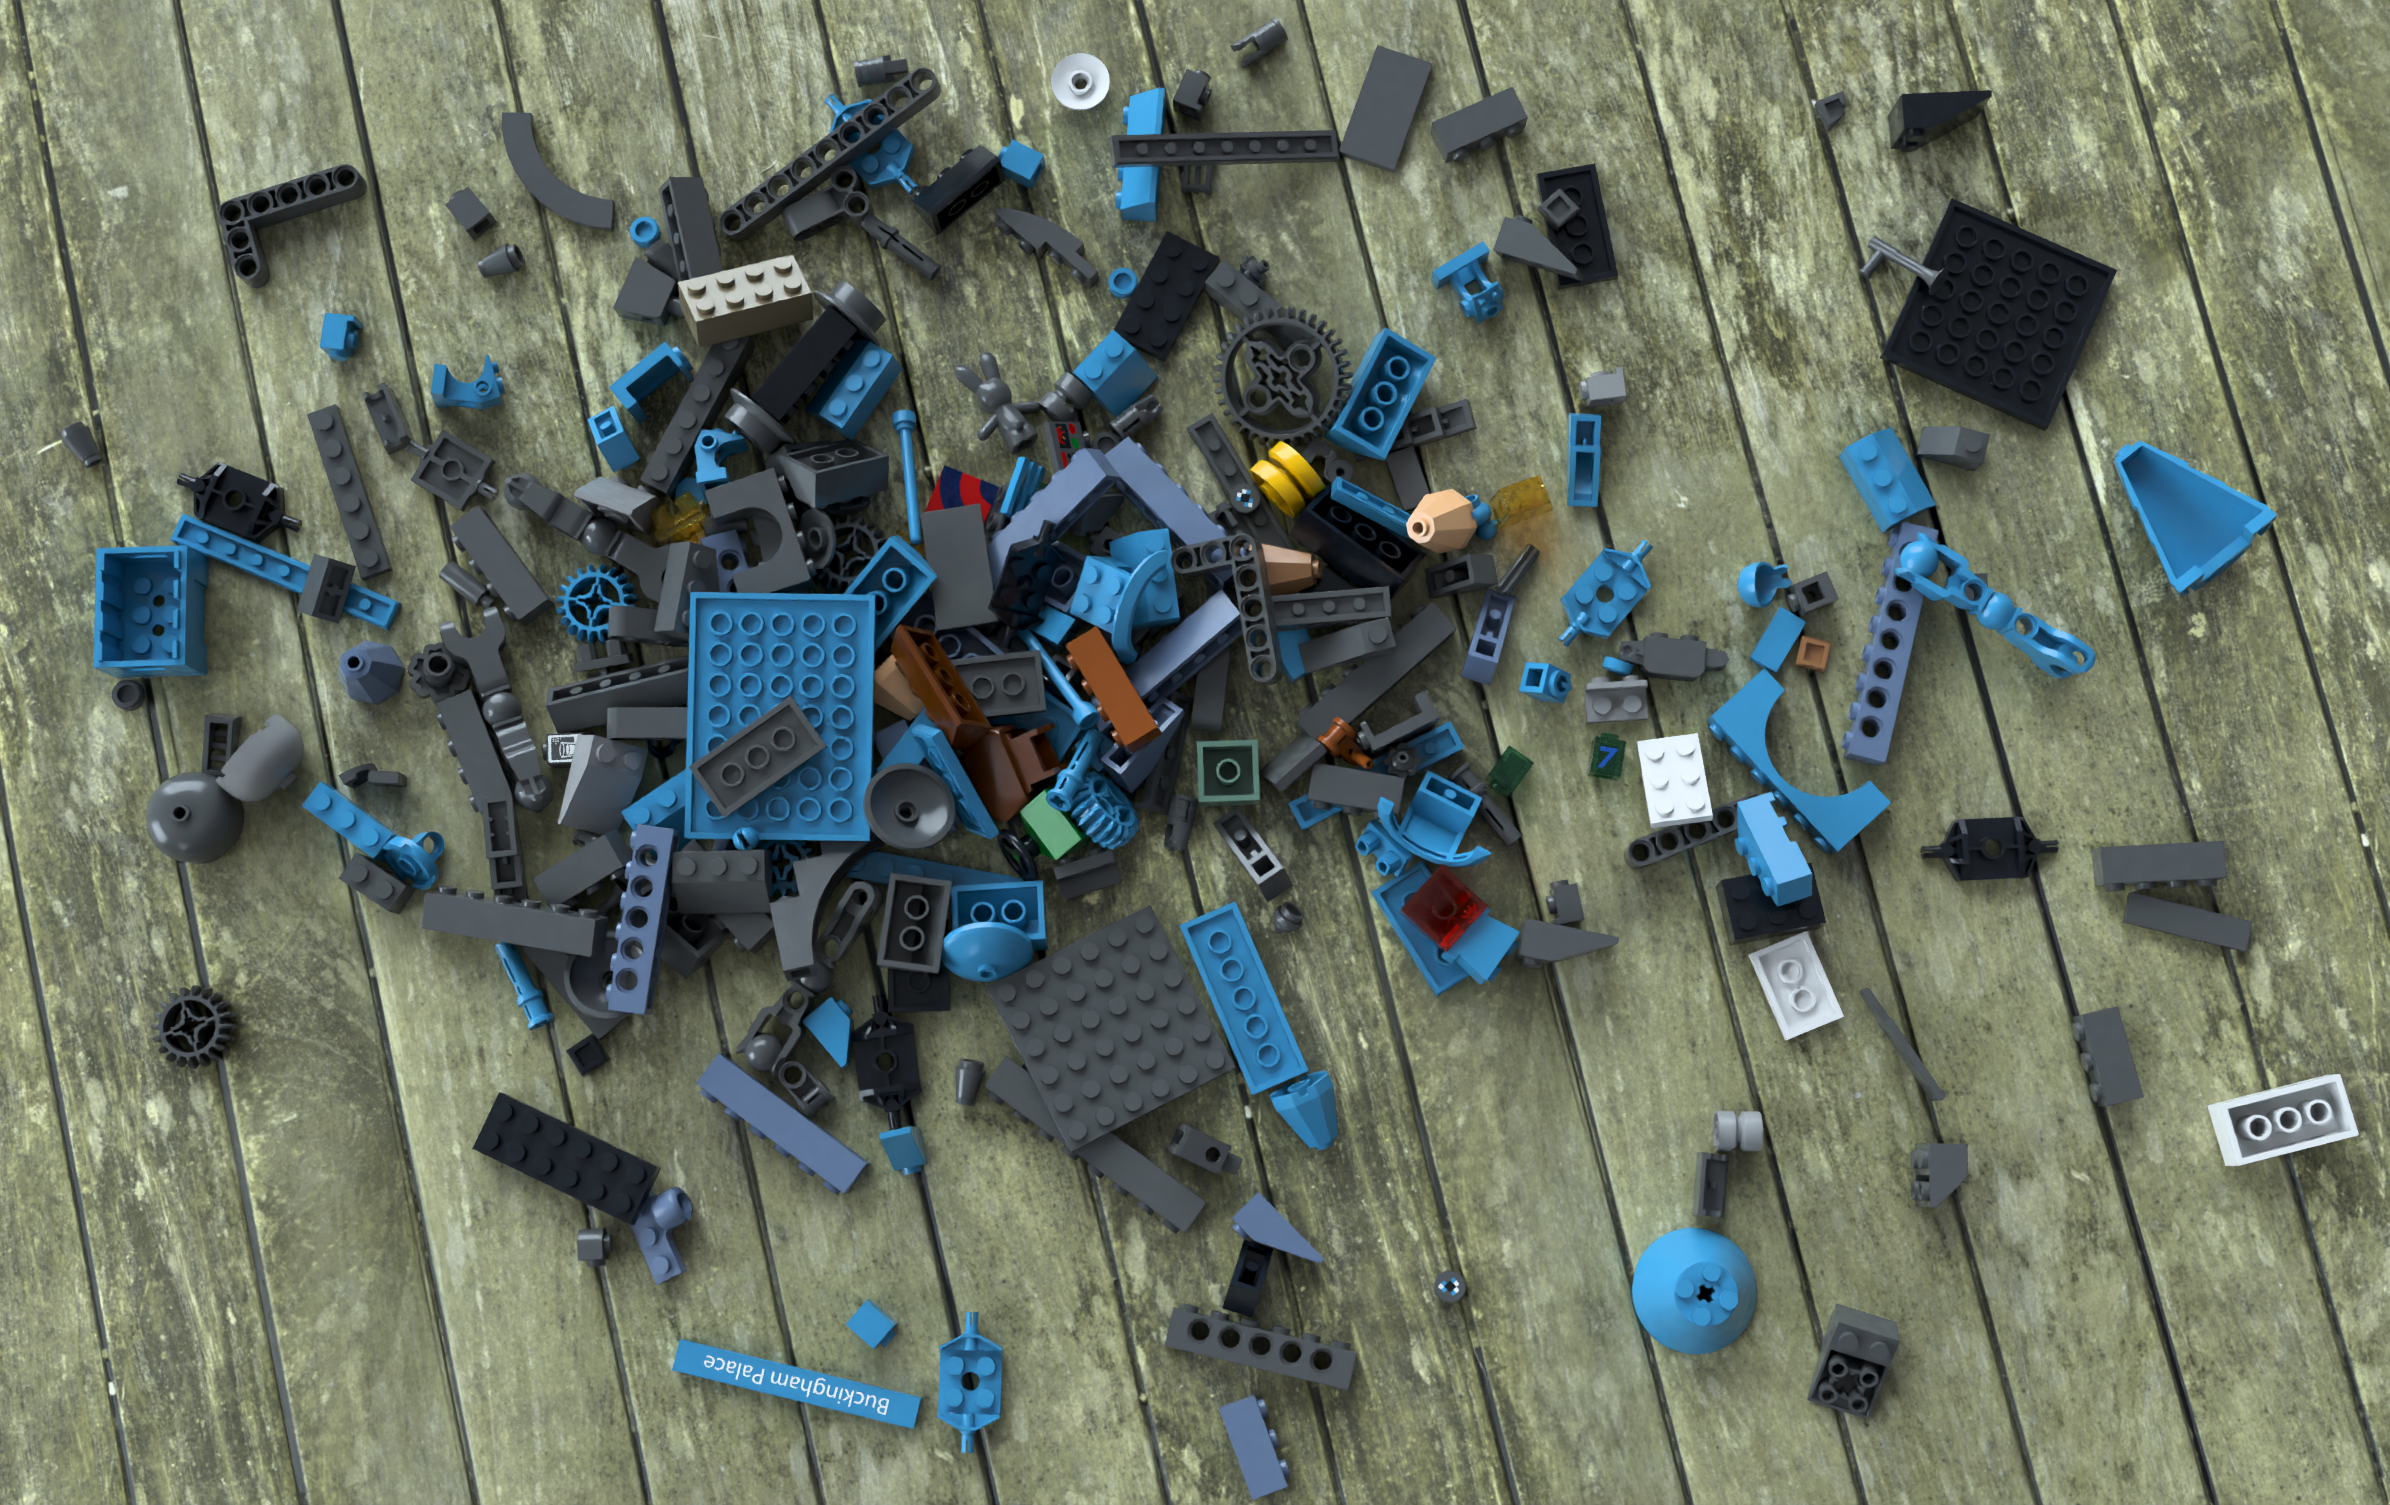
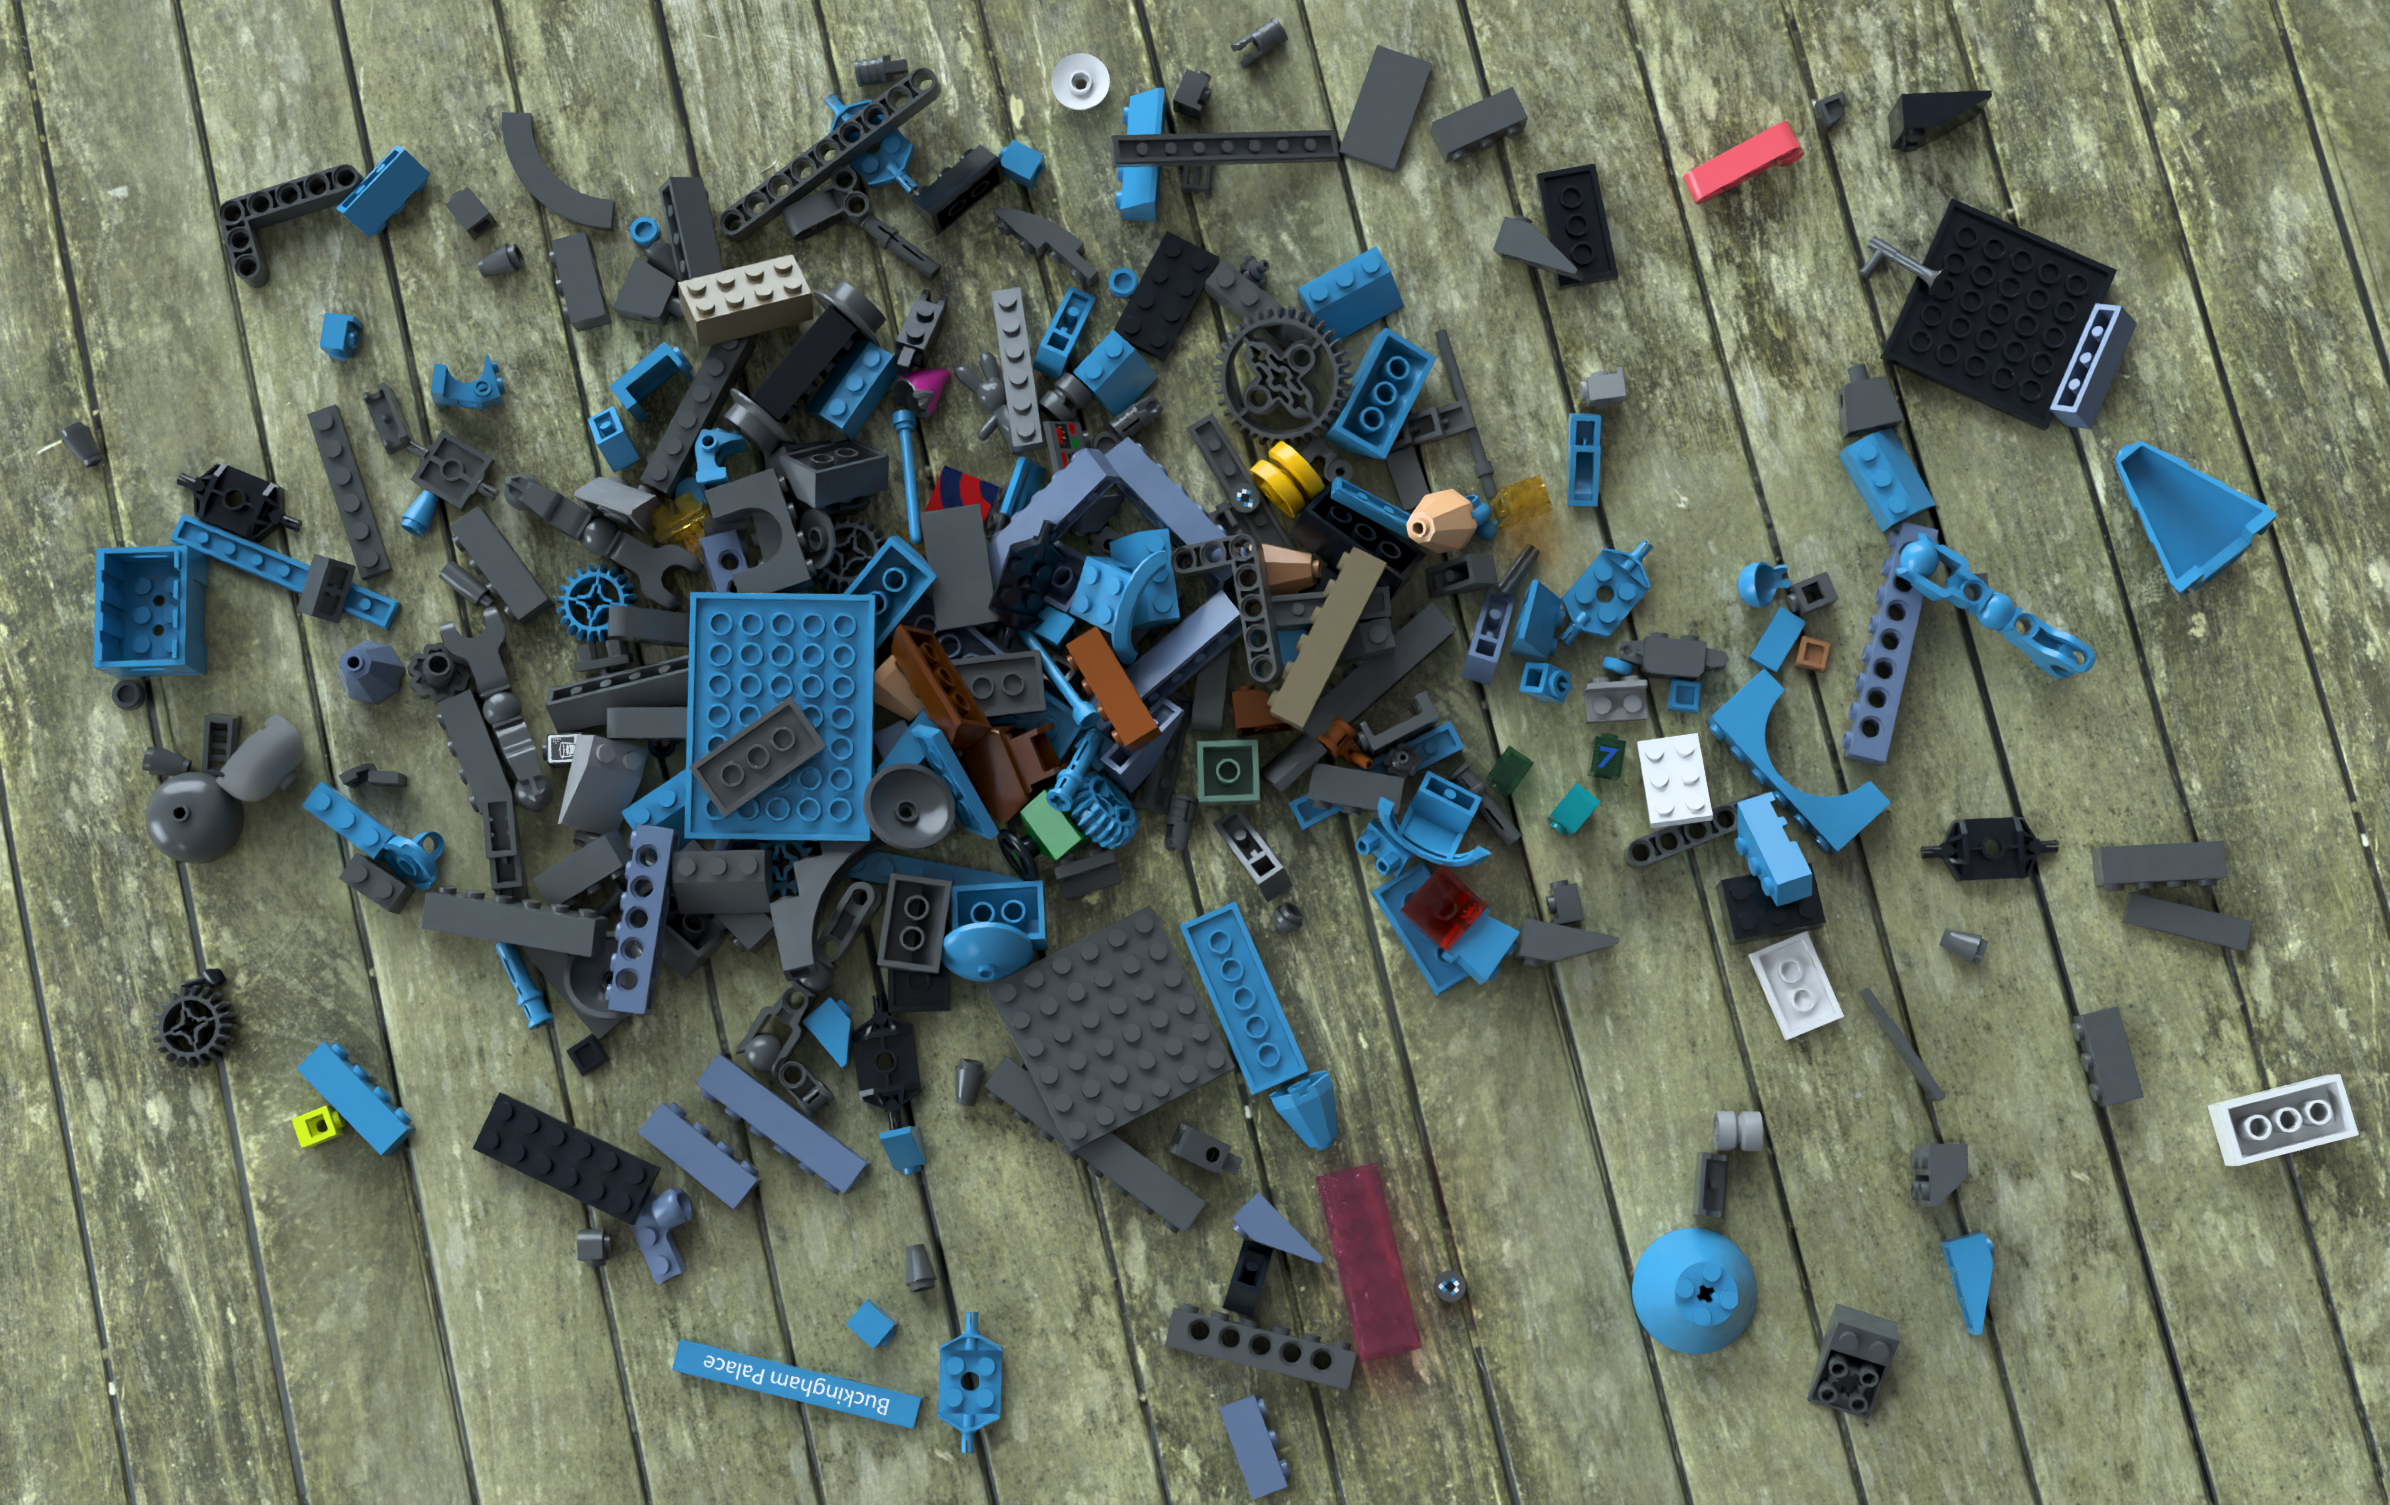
(164, 762): none -> dark grey cone
(213, 977): none -> black hand
(308, 1126): none -> neon yellow brick
(357, 1098): none -> dark azure brick
(384, 191): none -> dark azure brick
(420, 514): none -> dark azure cone
(579, 282): none -> dark grey brick
(688, 569): dark grey wedge -> none
(700, 1155): none -> sand blue brick
(750, 835): dark azure hinge -> none
(919, 333): none -> black hinge
(919, 1269): none -> dark grey cone
(921, 390): none -> hat
(1017, 370): none -> plate
(1063, 332): none -> dark azure slope
(1252, 713): none -> reddish brown slope
(1327, 639): none -> dark tan brick
(1352, 295): none -> dark azure slope
(1368, 1262): none -> clear pink brick
(1465, 270): dark azure tile -> none
(1483, 468): none -> dark grey bar
(1536, 624): none -> dark azure slope
(1558, 209): dark grey tile -> none
(1572, 811): none -> teal slope
(1684, 696): none -> dark azure tile
(1743, 162): none -> coral beam
(1866, 404): none -> dark grey torso
(1953, 446): dark grey slope -> none
(1965, 945): none -> dark grey cone
(1971, 1274): none -> dark azure slope
(2093, 366): none -> sand blue brick

